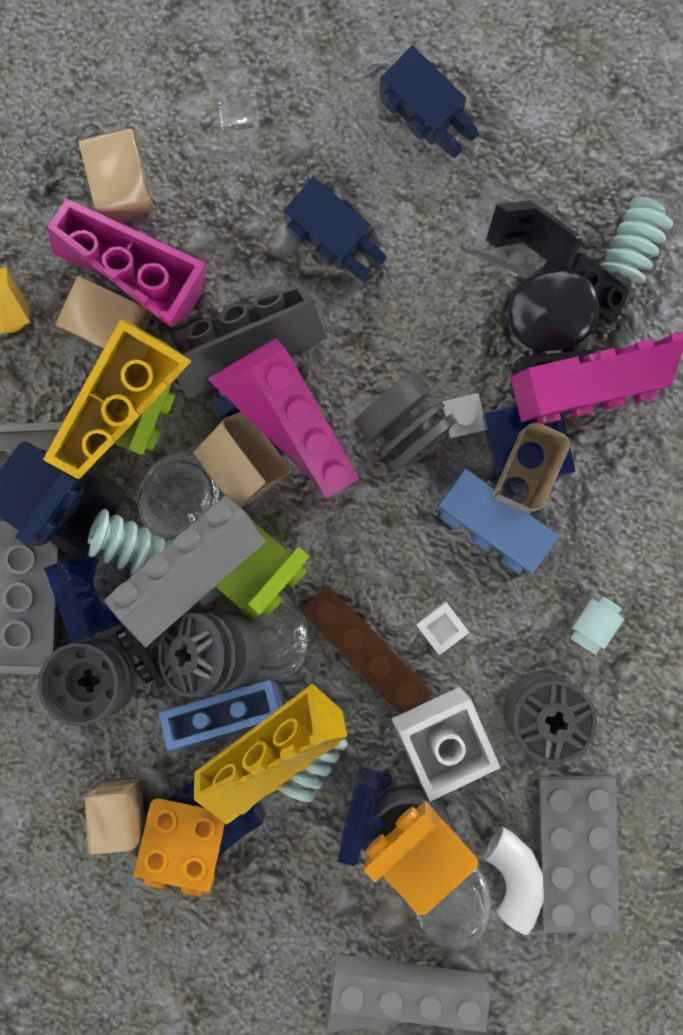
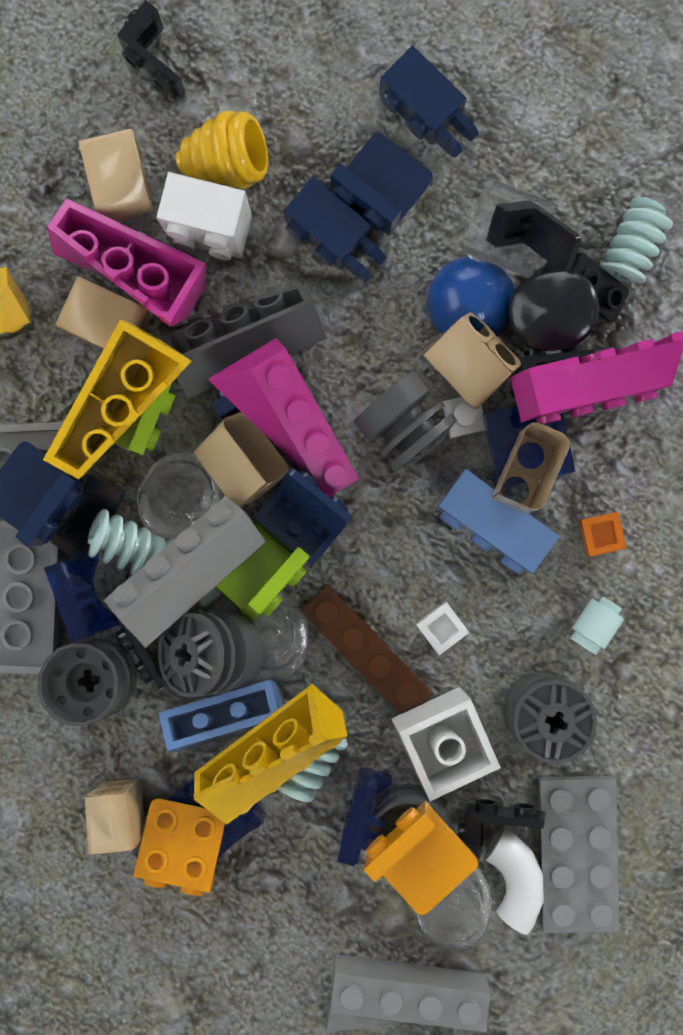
(138, 33): none -> black bracket
(204, 216): none -> white brick
(226, 151): none -> yellow piece
(303, 516): none -> dark blue bracket
(381, 183): none -> dark blue bracket
(470, 287): none -> blue piece
(472, 360): none -> tan piece
(488, 811): none -> black bracket
(602, 534): none -> orange plate

